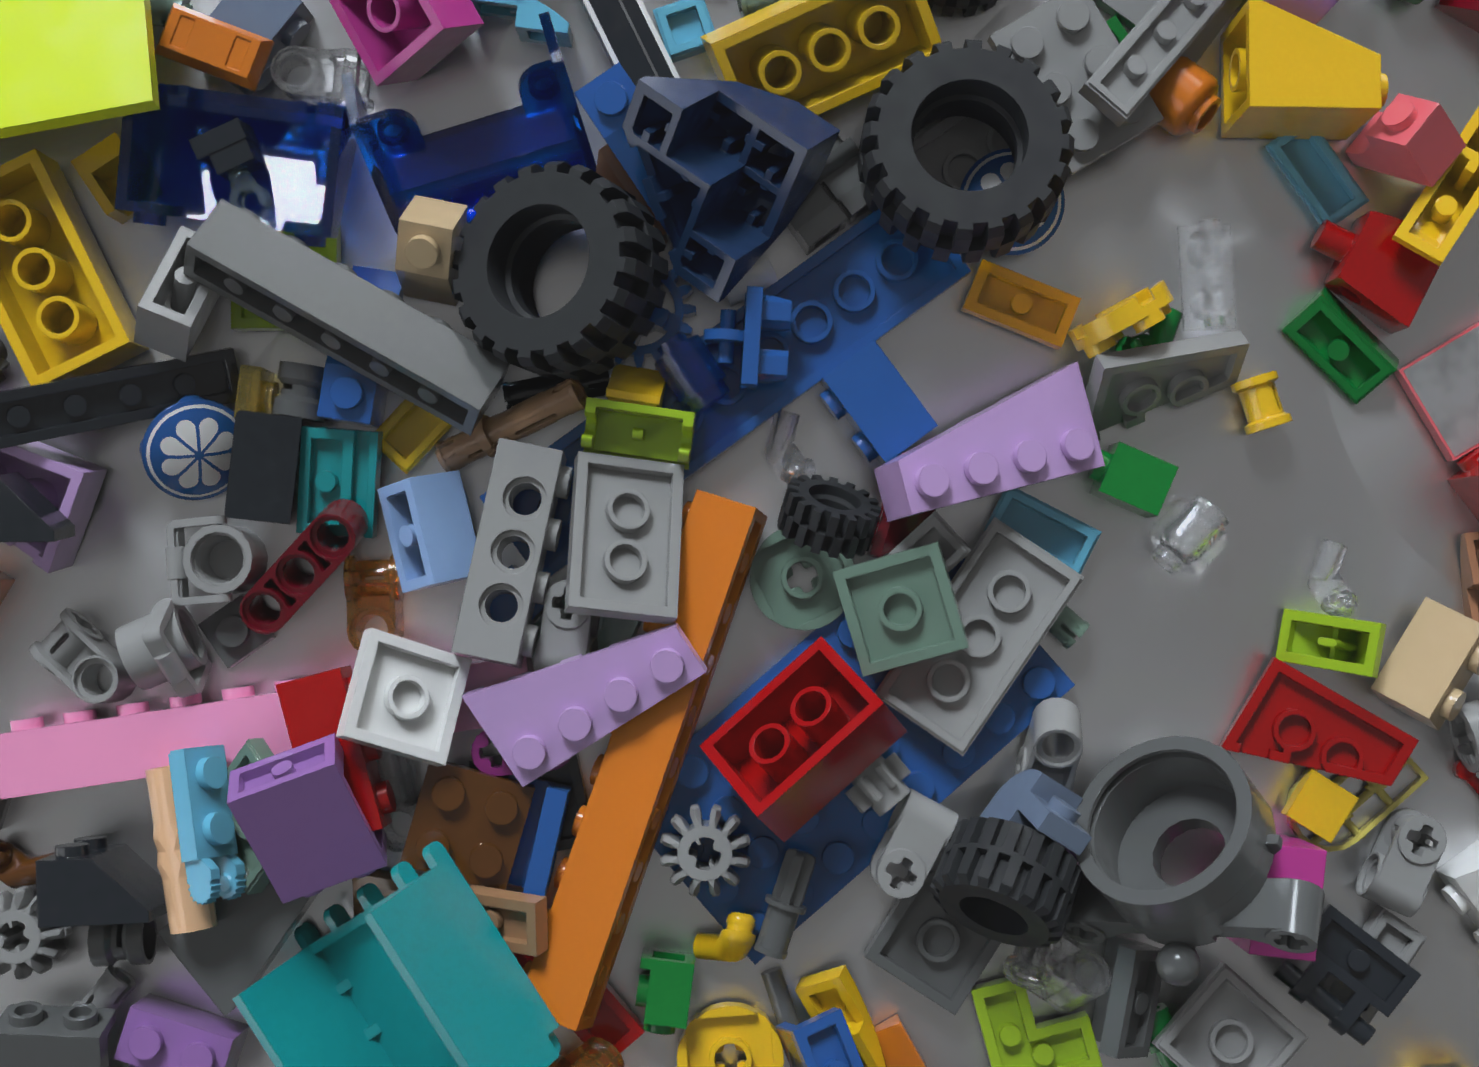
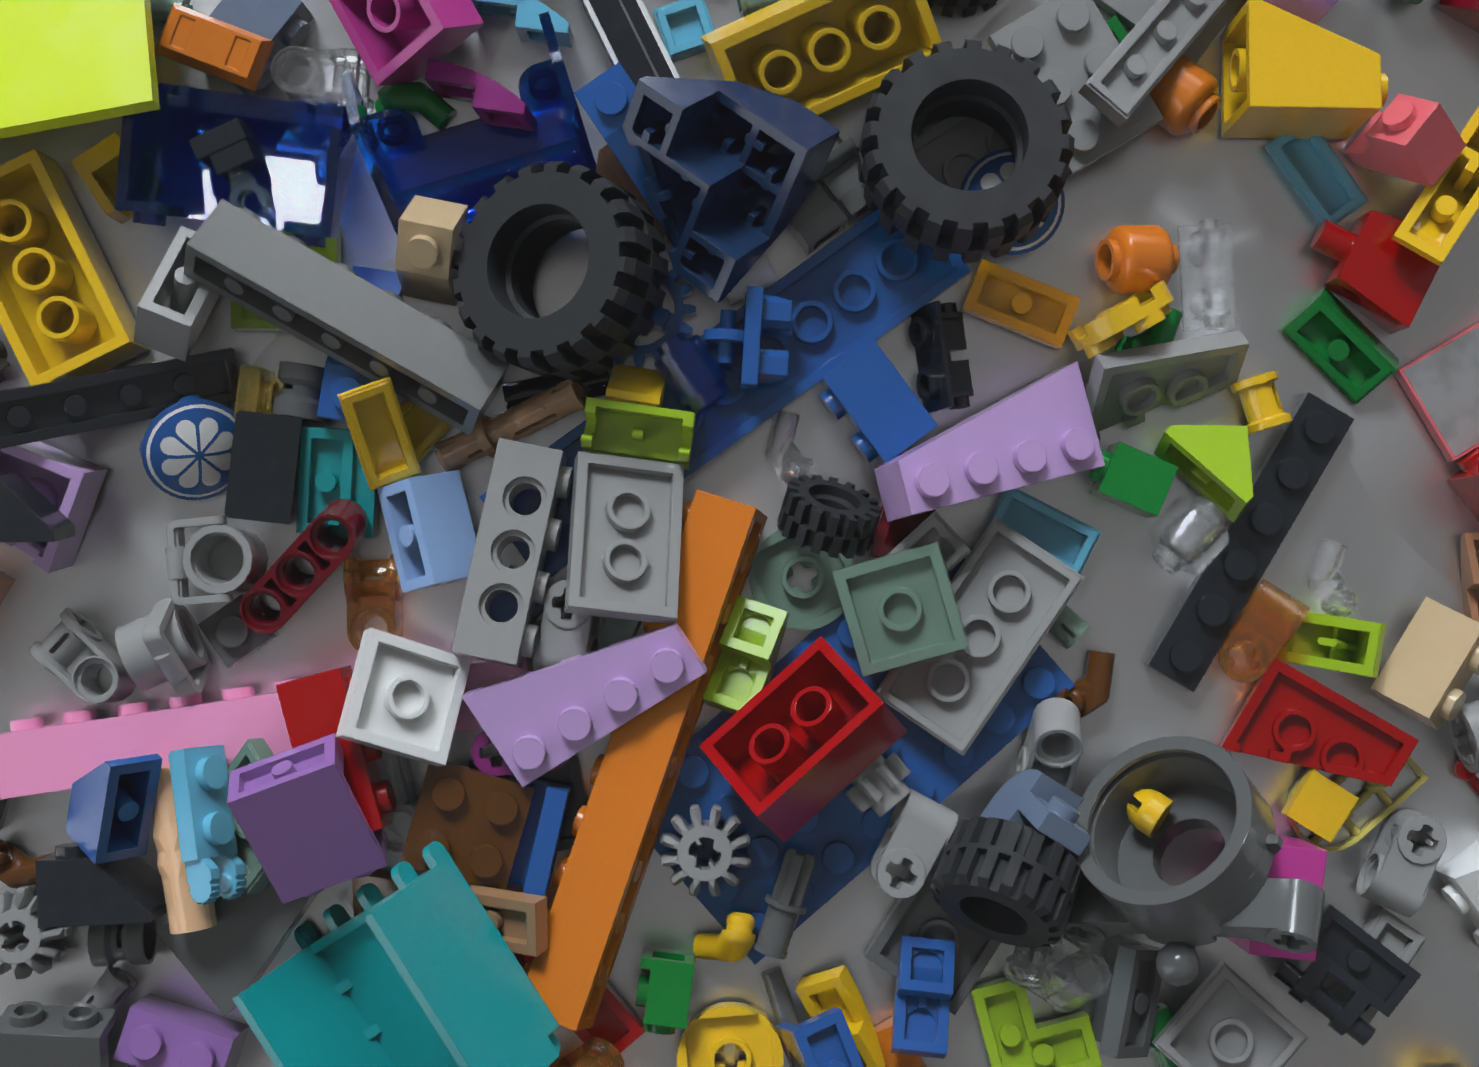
(114, 808): none -> blue slope
(379, 433): none -> yellow tile
(416, 97): none -> green arm
(490, 99): none -> magenta slope
(747, 654): none -> lime slope
(923, 997): none -> blue slope
(934, 334): none -> black hinge
(1095, 687): none -> reddish brown arm
(1136, 258): none -> orange head
(1151, 813): none -> yellow hinge
(1212, 462): none -> lime slope
(1229, 580): none -> black plate
(1265, 622): none -> clear orange piece

